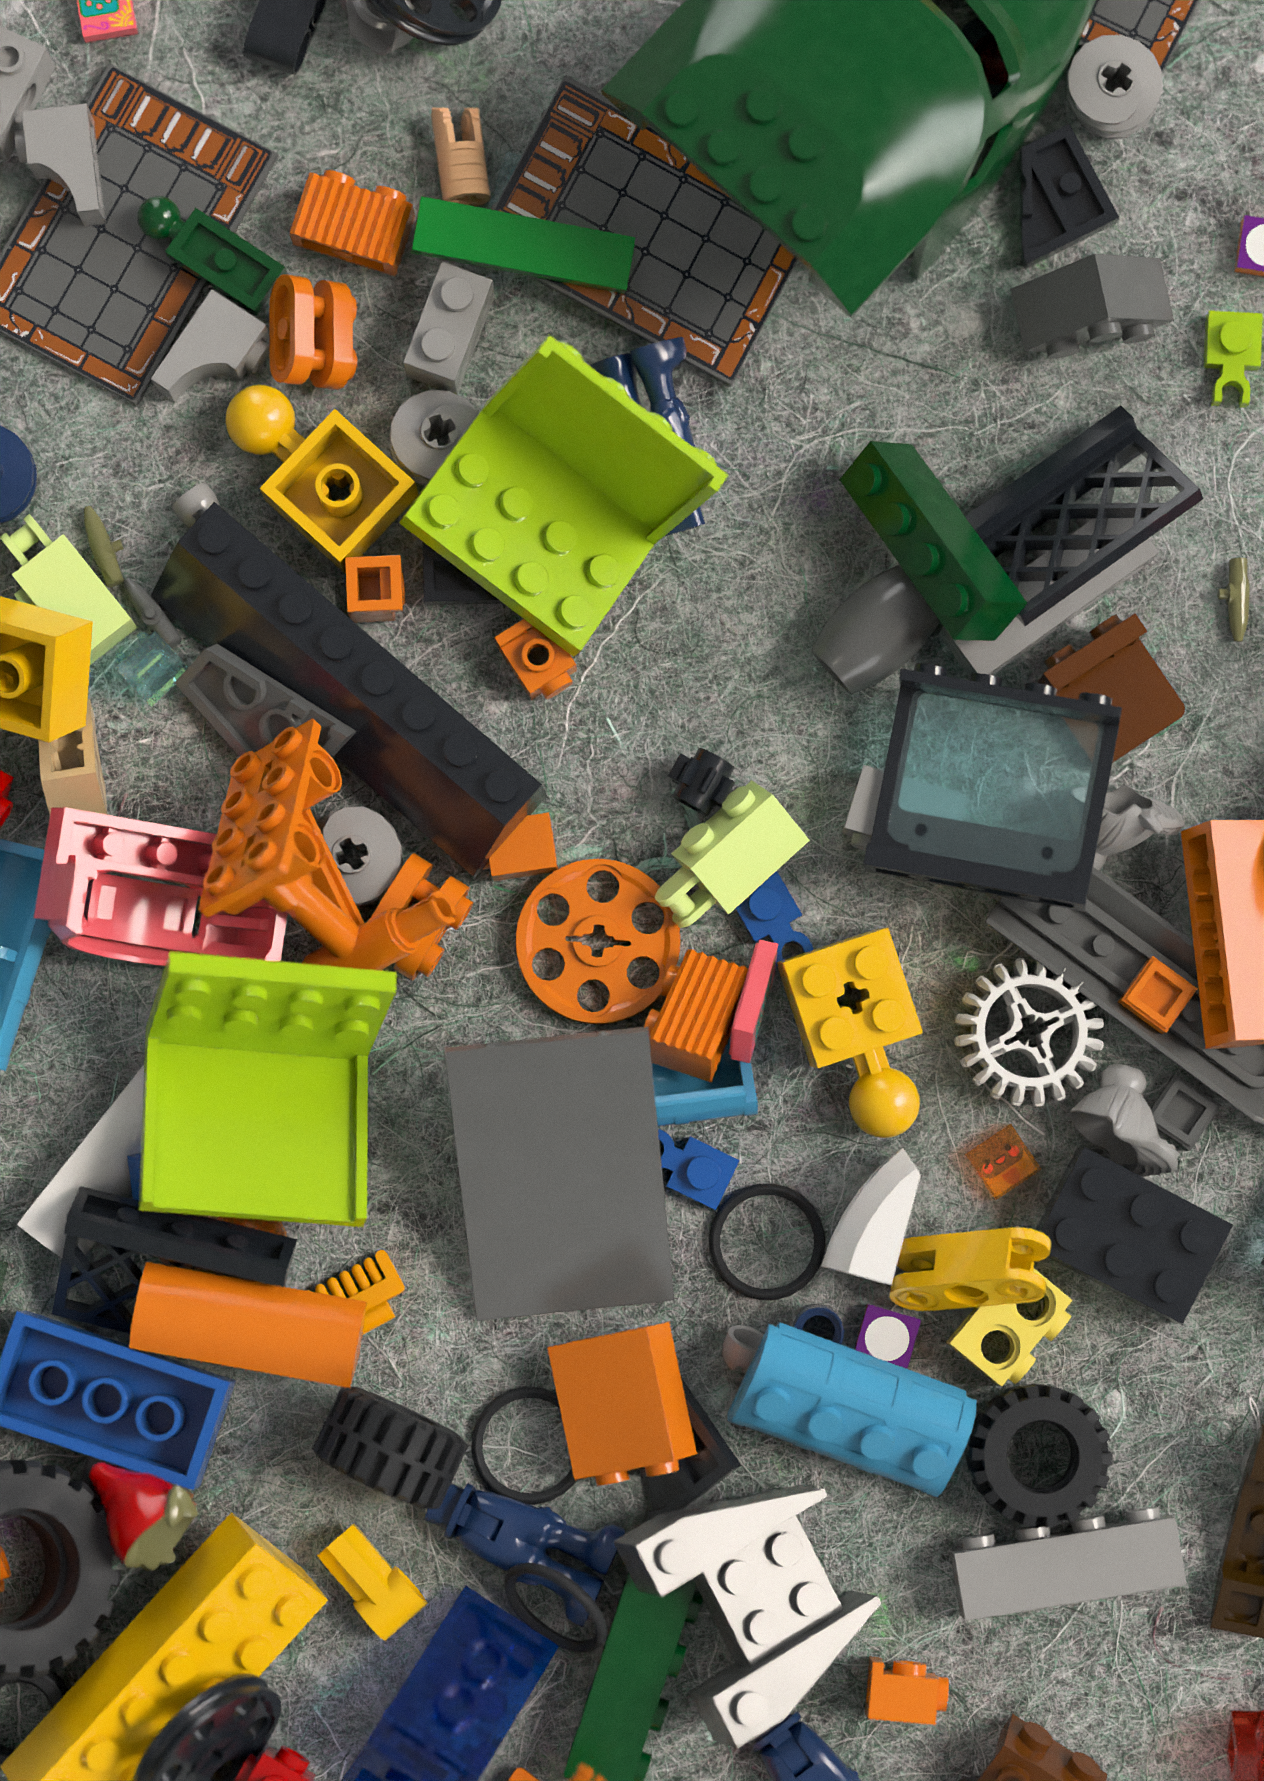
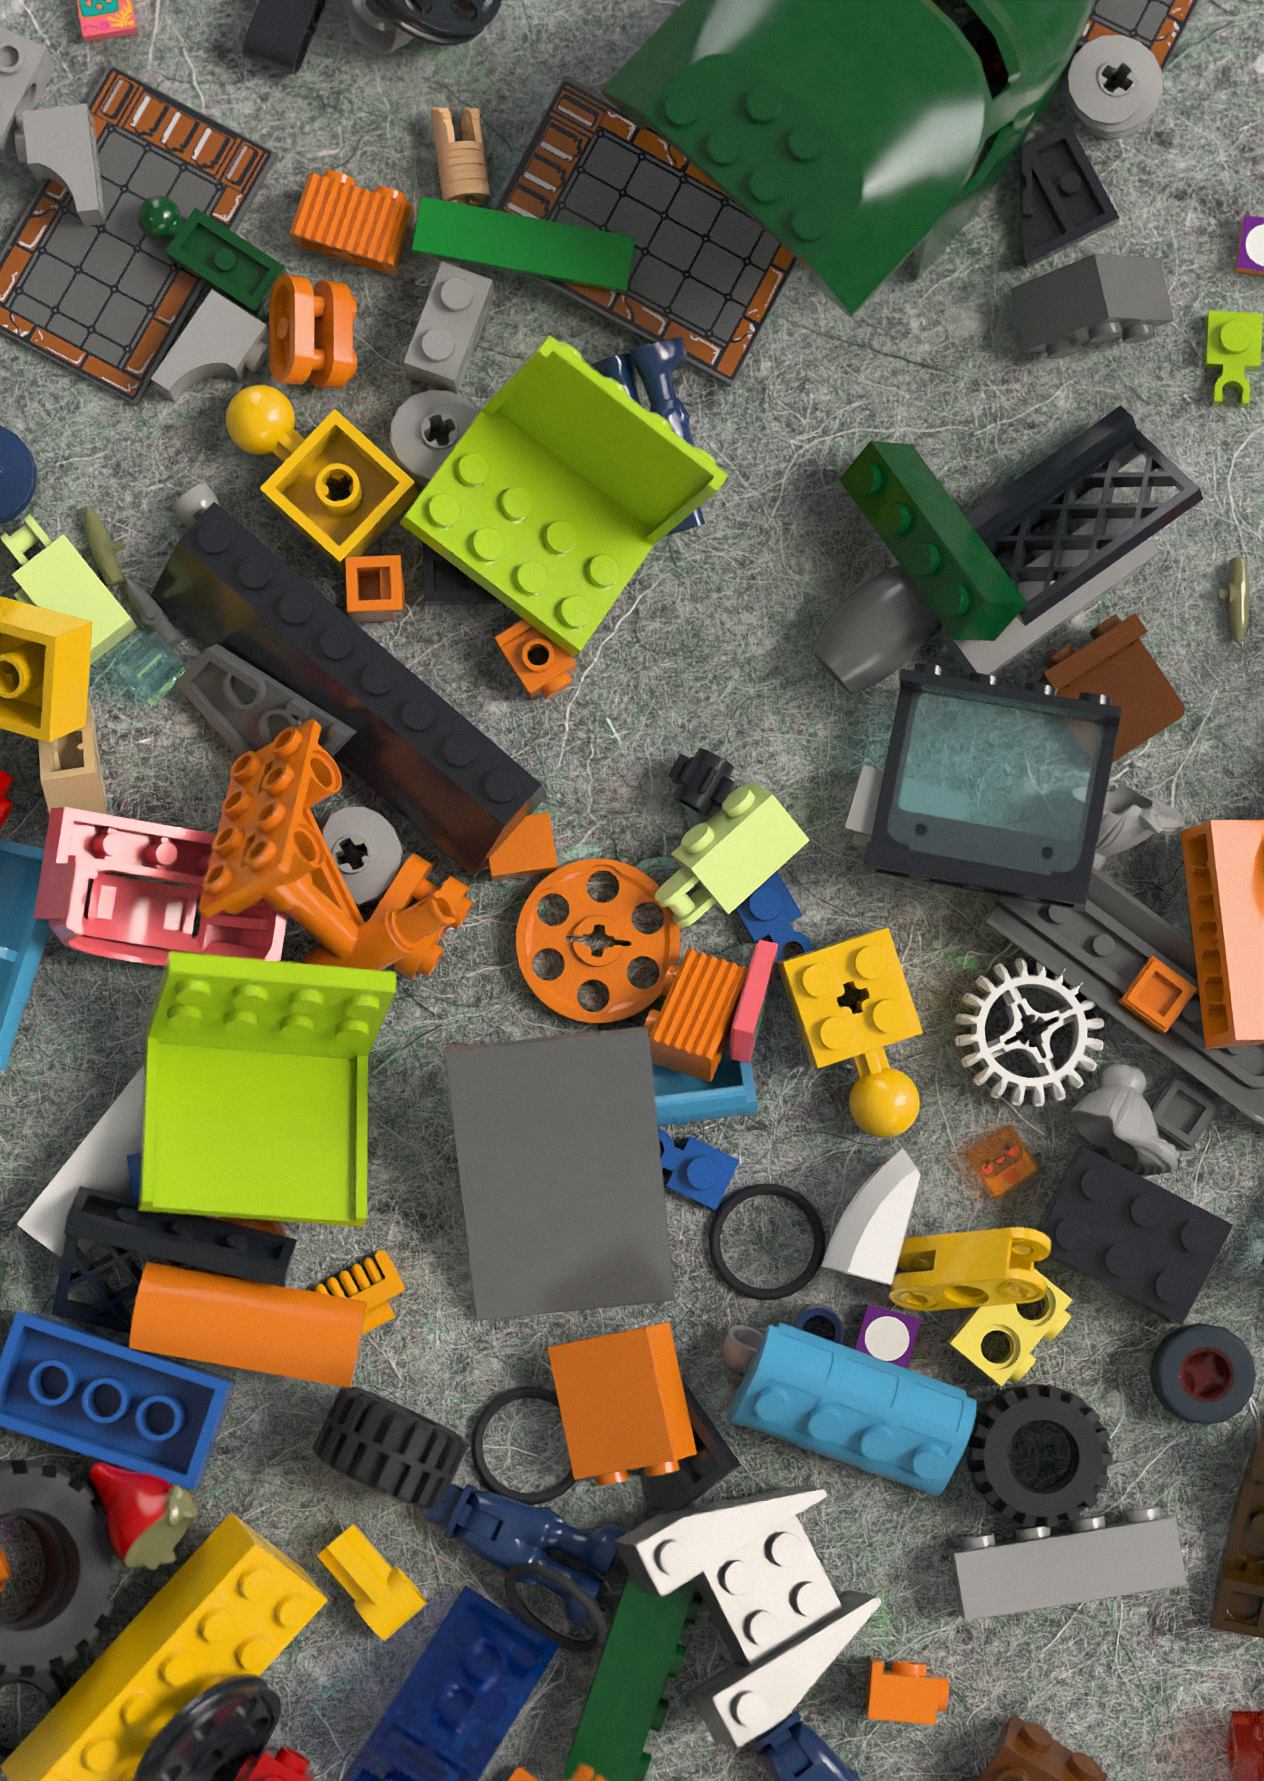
(1221, 1379): none -> black wheel

